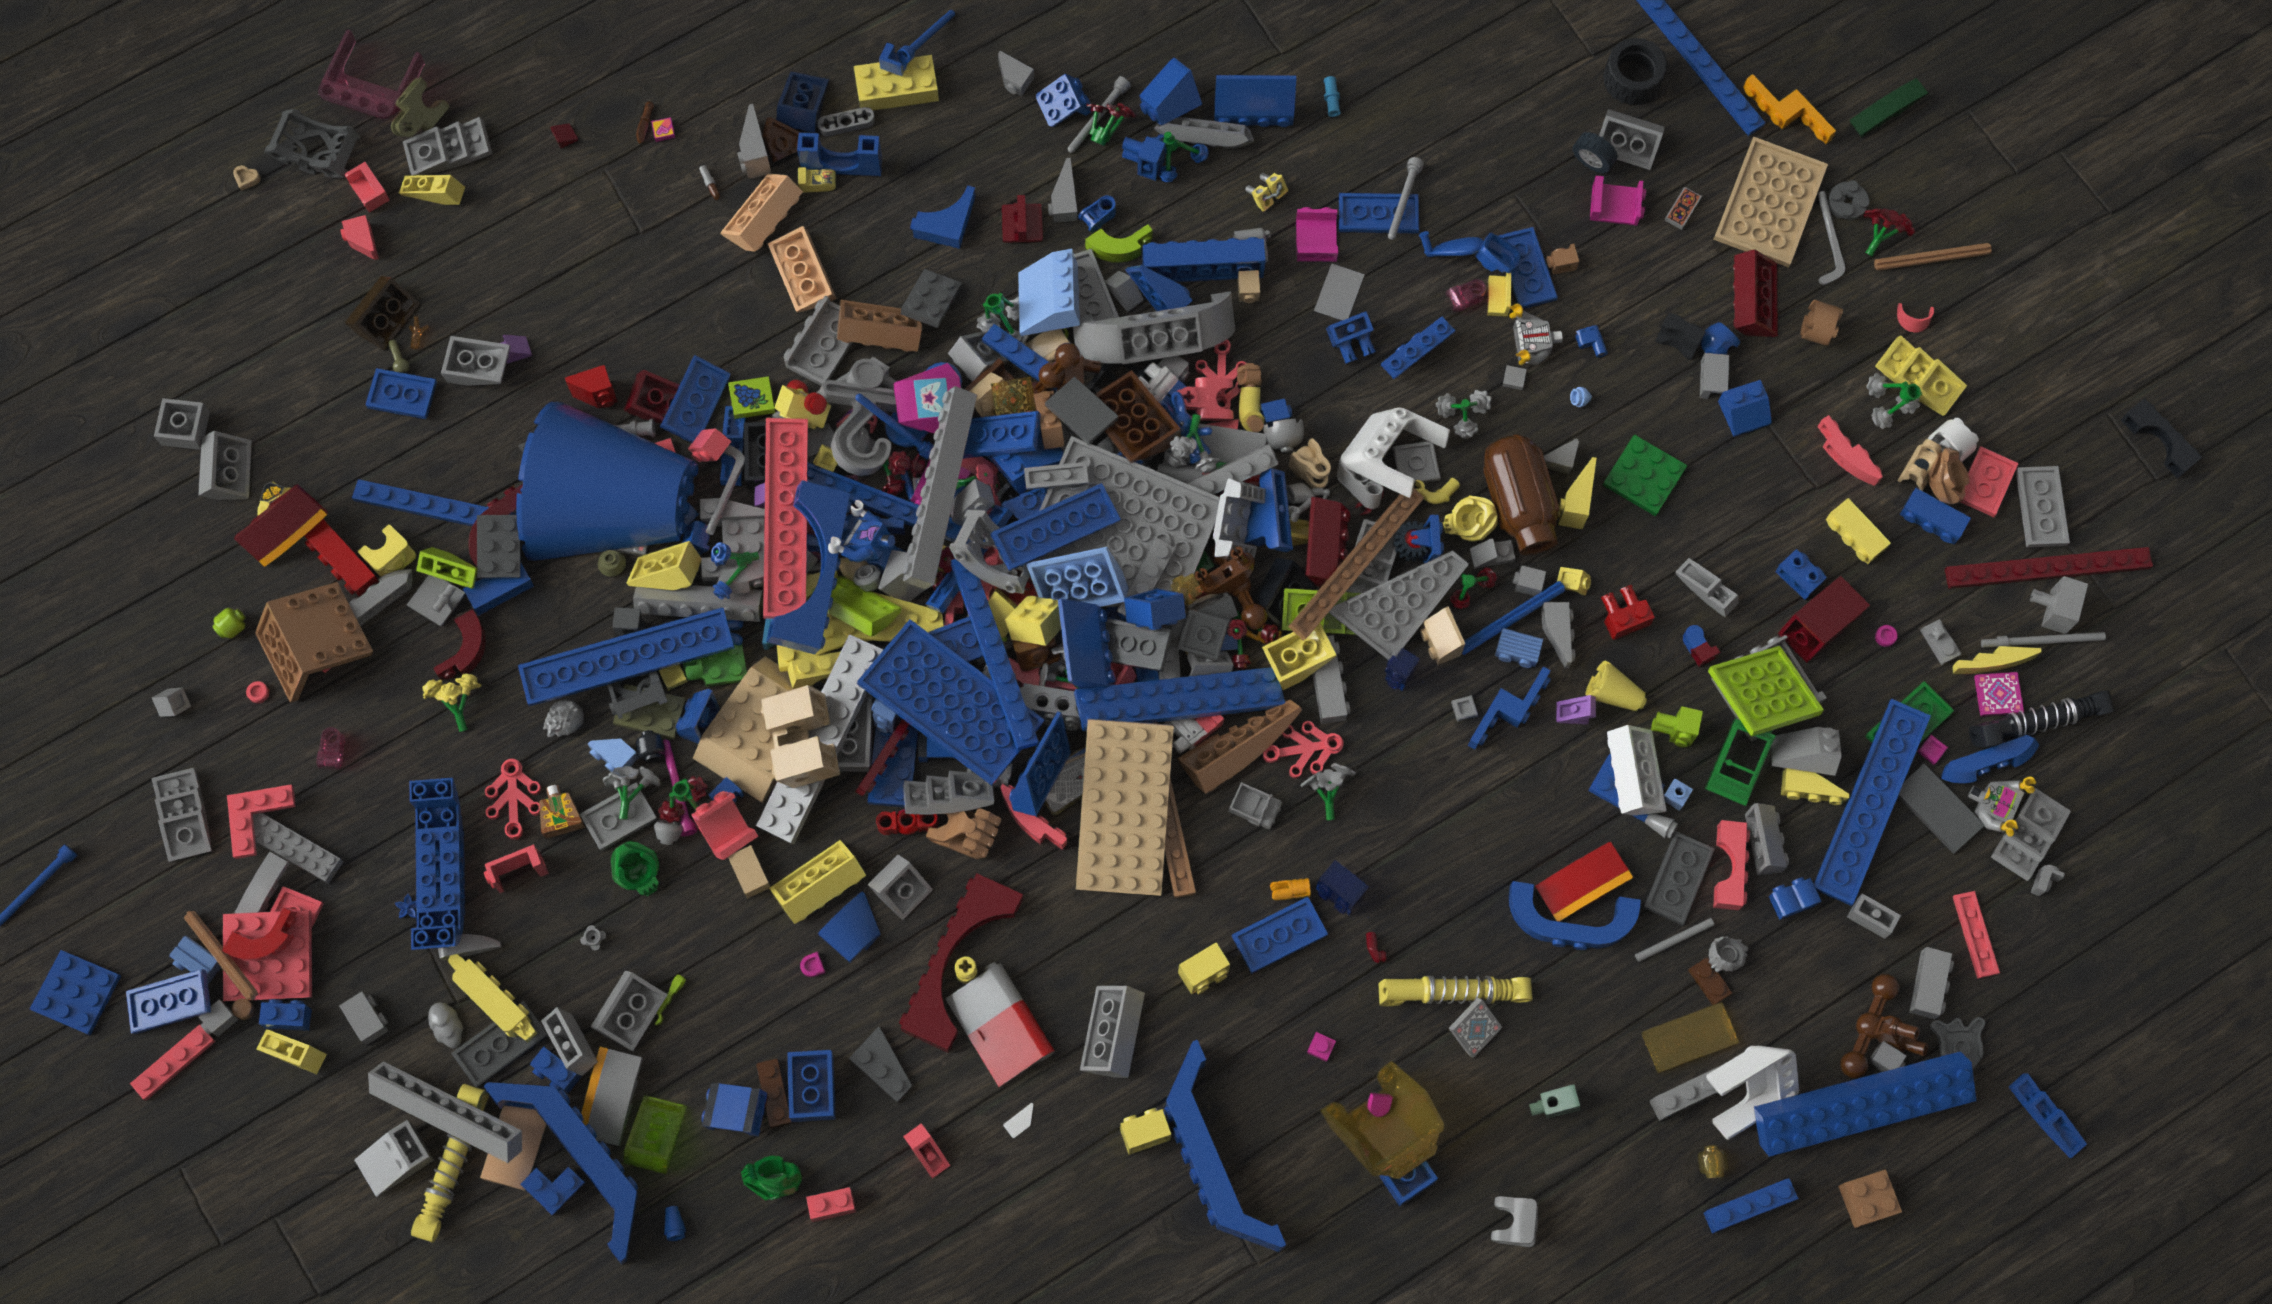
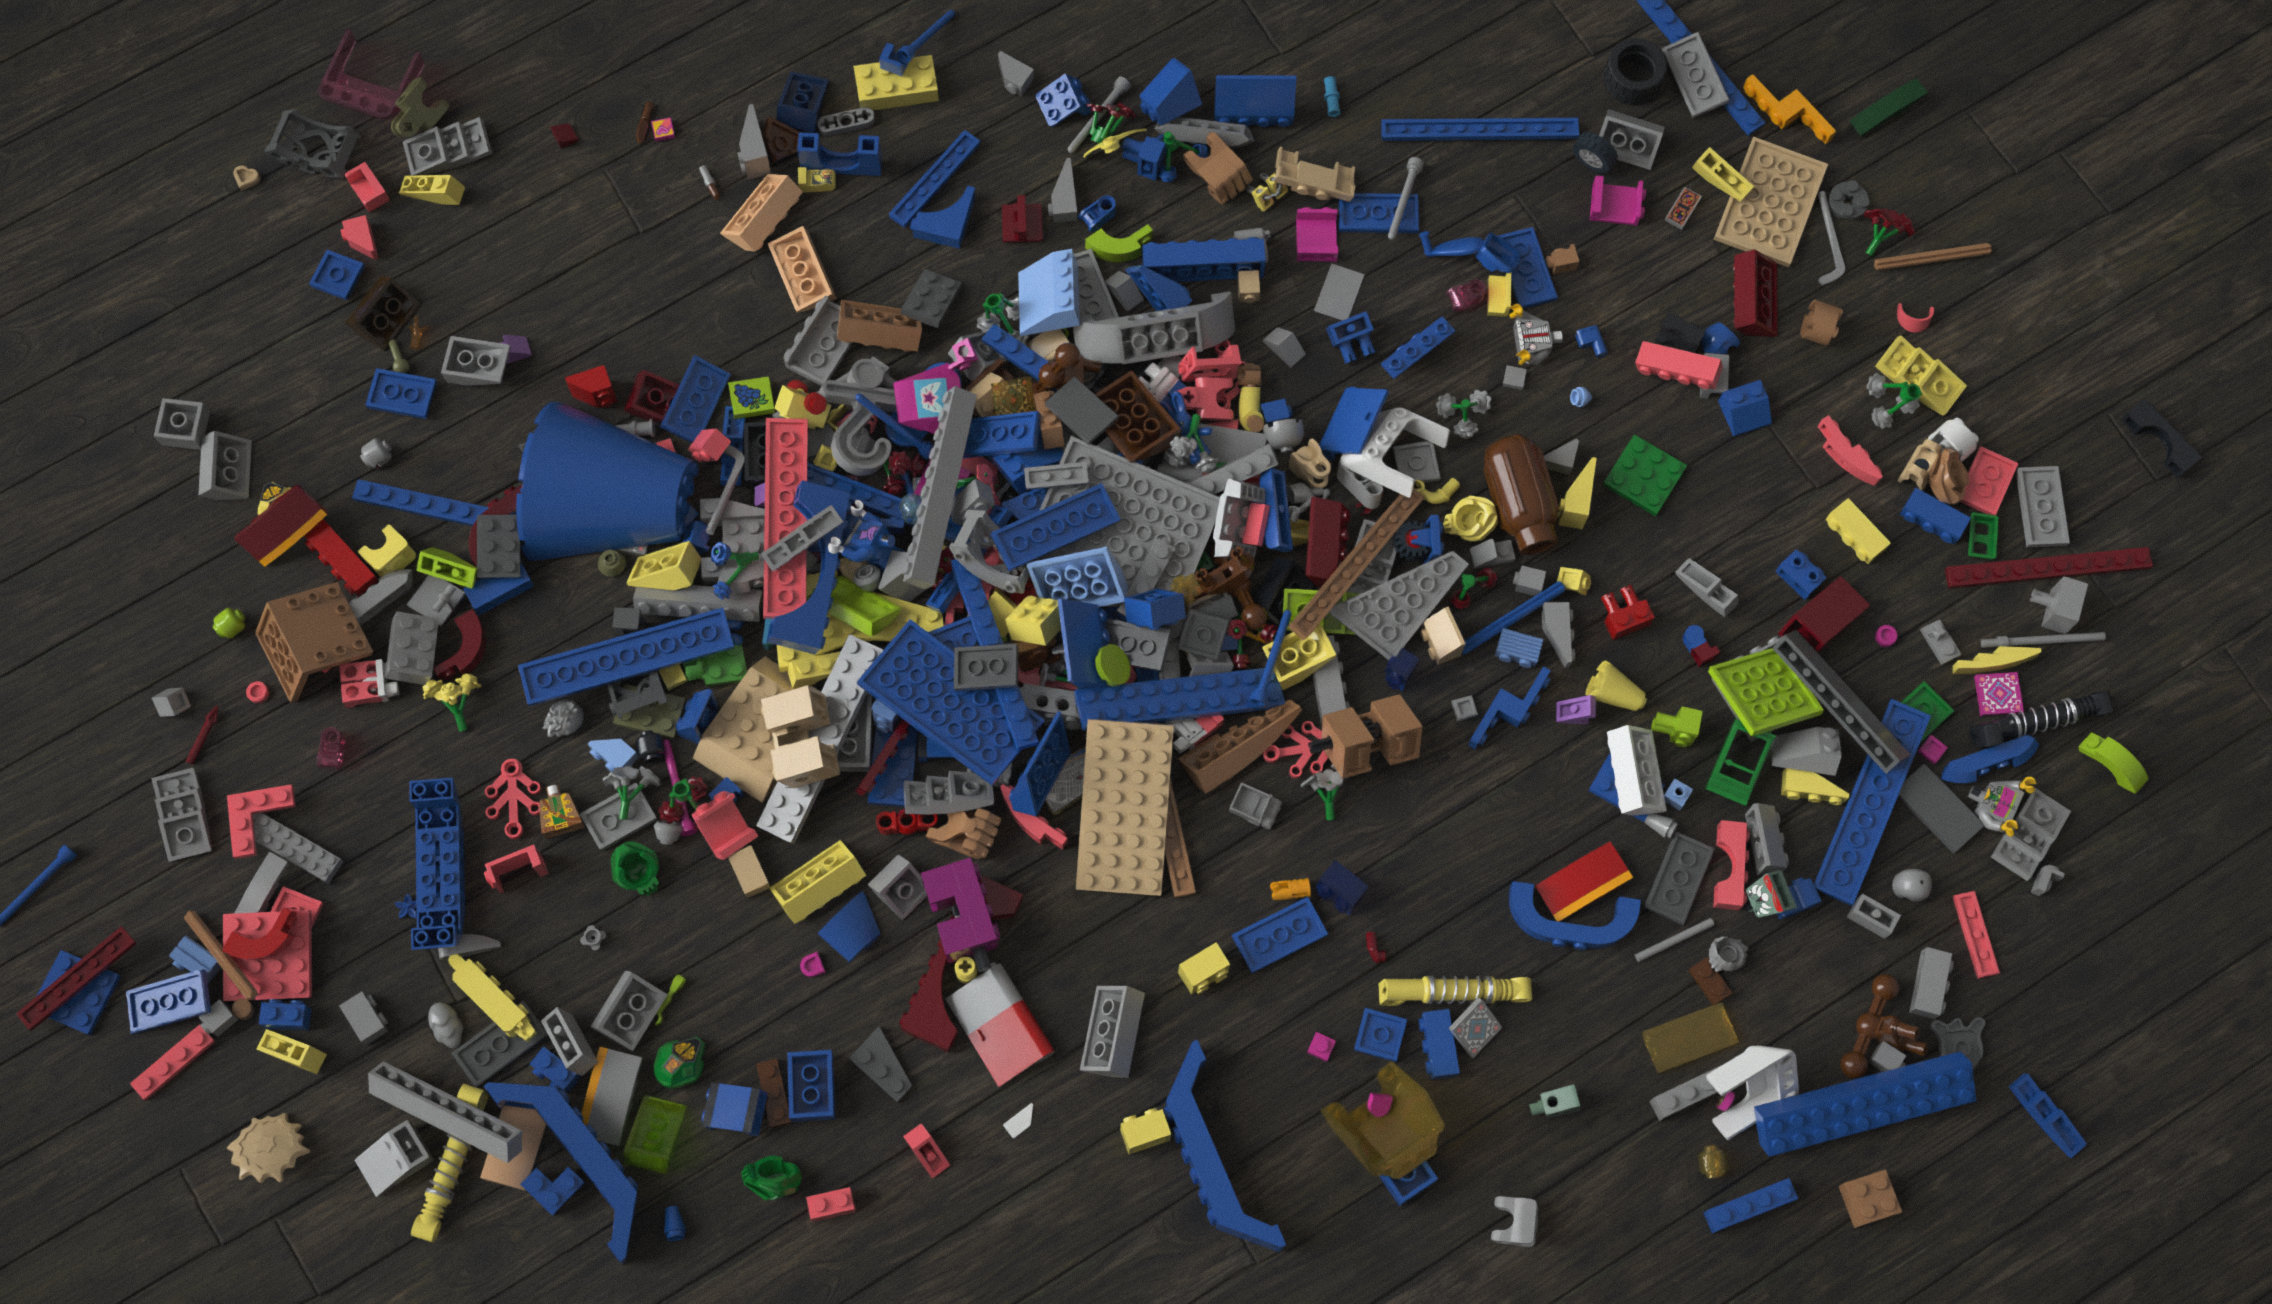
(76, 978): none -> dark red plate
(211, 718): none -> dark red piece
(267, 1148): none -> tan piece
(337, 275): none -> blue plate
(365, 683): none -> coral hips
(376, 453): none -> light grey head
(411, 648): none -> light grey brick
(679, 1062): none -> green helmet
(802, 538): none -> light grey slope
(835, 415): none -> light yellow bracket
(908, 507): none -> clear light blue head
(934, 179): none -> blue plate
(963, 362): none -> dark pink bracket
(971, 929): none -> magenta piece
(986, 667): none -> dark grey plate
(1112, 143): none -> light yellow plant
(1112, 665): none -> lime tile
(1221, 170): none -> medium nougat piece
(1226, 364): none -> coral panel
(1256, 524): none -> coral tile
(1260, 696): none -> blue piece
(1285, 346): none -> light grey slope
(1314, 179): none -> tan bracket
(1352, 421): none -> blue door
(1352, 737): none -> medium nougat piece
(1380, 1035): none -> blue plate
(1439, 1044): none -> blue brick
(1479, 129): none -> blue plate
(1679, 365): none -> coral brick
(1695, 75): none -> light grey tile
(1722, 175): none -> light yellow slope
(1725, 1101): none -> dark pink tile
(1769, 895): none -> sand green torso
(1841, 701): none -> dark grey brick
(1908, 885): none -> light grey helmet
(1989, 540): none -> green piece
(2117, 759): none -> lime arch

